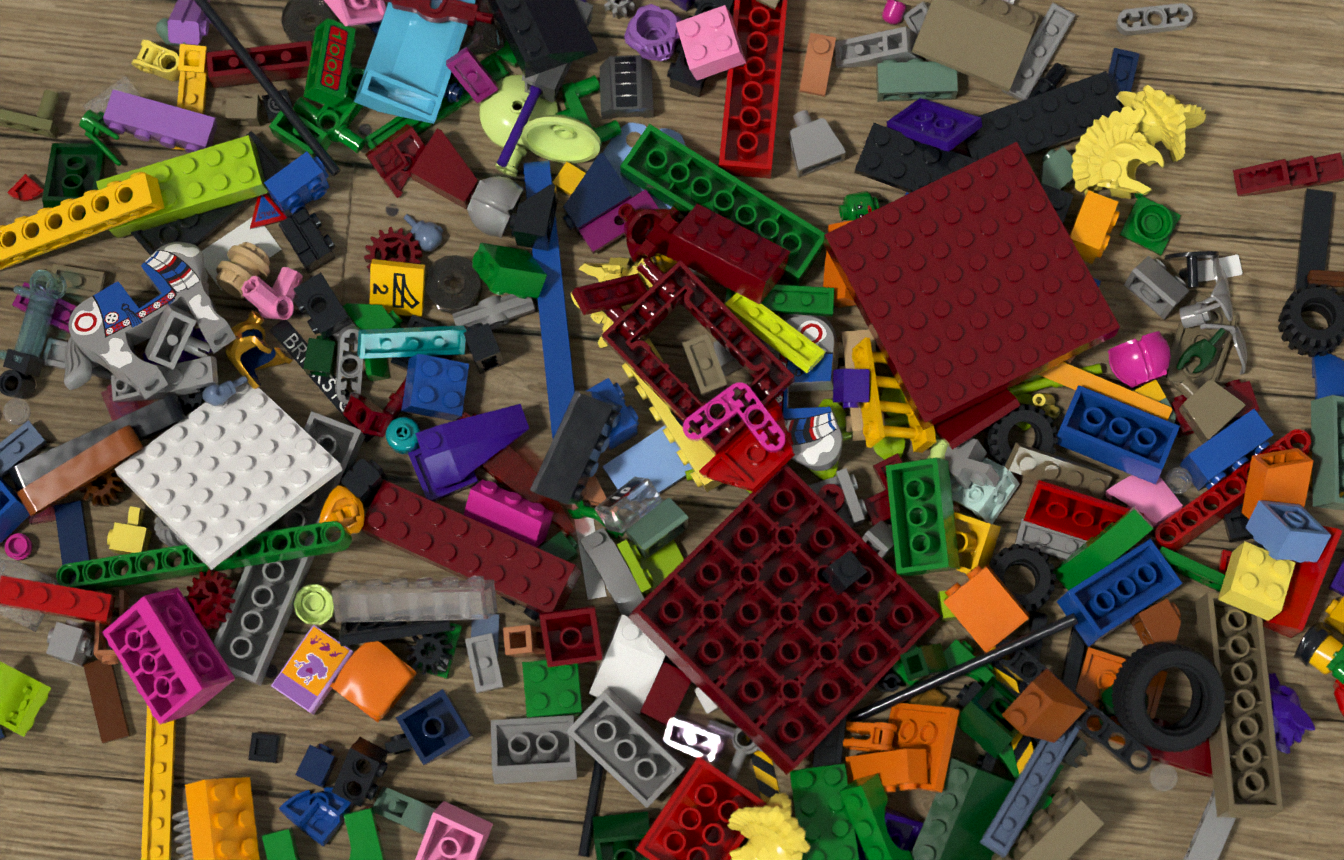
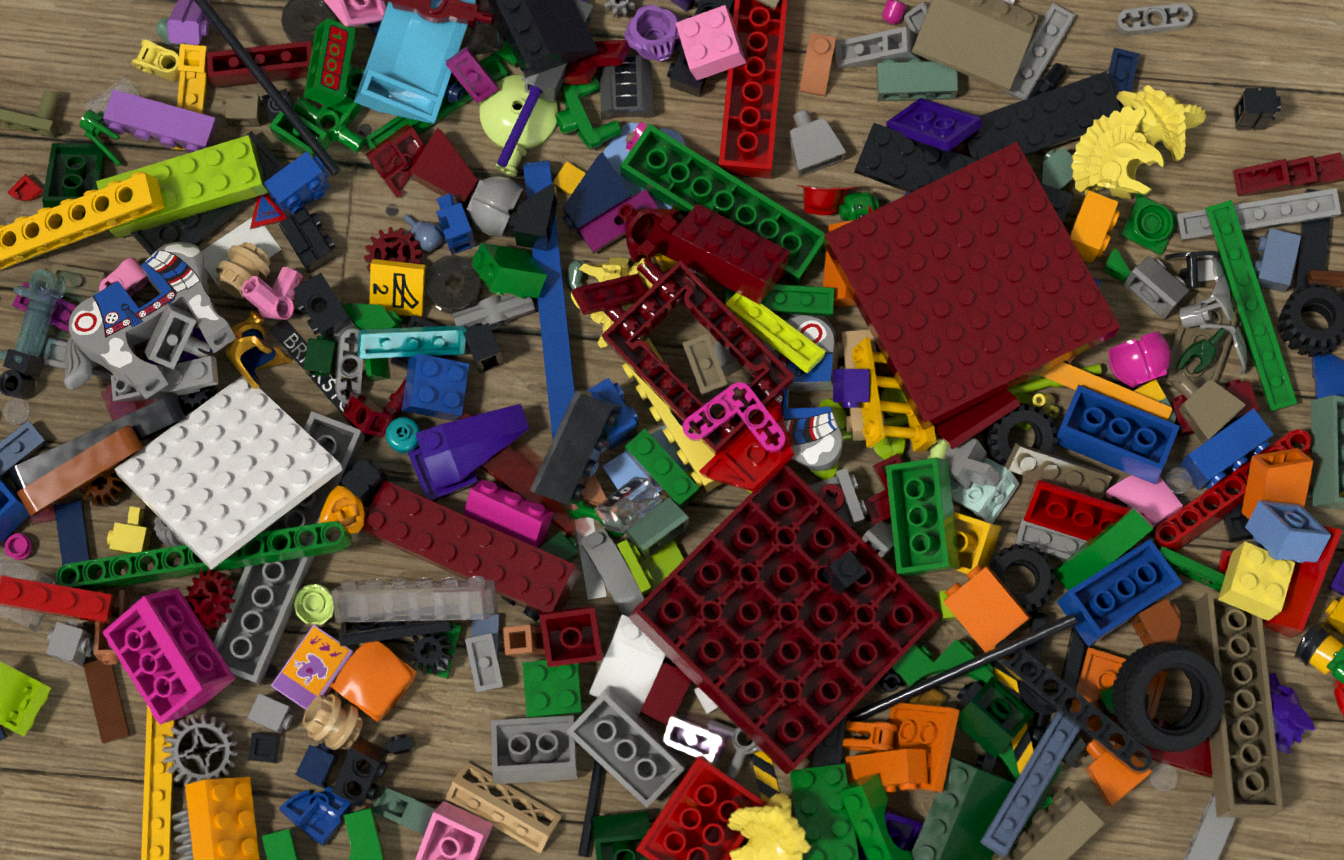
(129, 276): none -> bright pink piece
(197, 738): none -> light grey gear
(220, 393): sand blue piece -> none
(271, 714): none -> light grey brick
(330, 720): none -> tan piece
(435, 727): dark blue slope -> none
(454, 225): none -> blue hips
(500, 810): none -> tan fence
(561, 139): yellowish green dish -> none
(574, 275): none -> sand green arm
(609, 54): none -> dark red plate
(638, 132): none -> dark pink tile
(662, 469): none -> green brick
(823, 200): none -> red piece
(924, 662): dark green brick -> none
(1045, 708): dark orange slope -> none
(1111, 776): none -> orange torso
(1116, 267): none -> green slope
(1250, 306): none -> green plate
(1256, 108): none -> black brick
(1266, 213): none -> light grey plate
(1276, 259): none -> sand blue brick

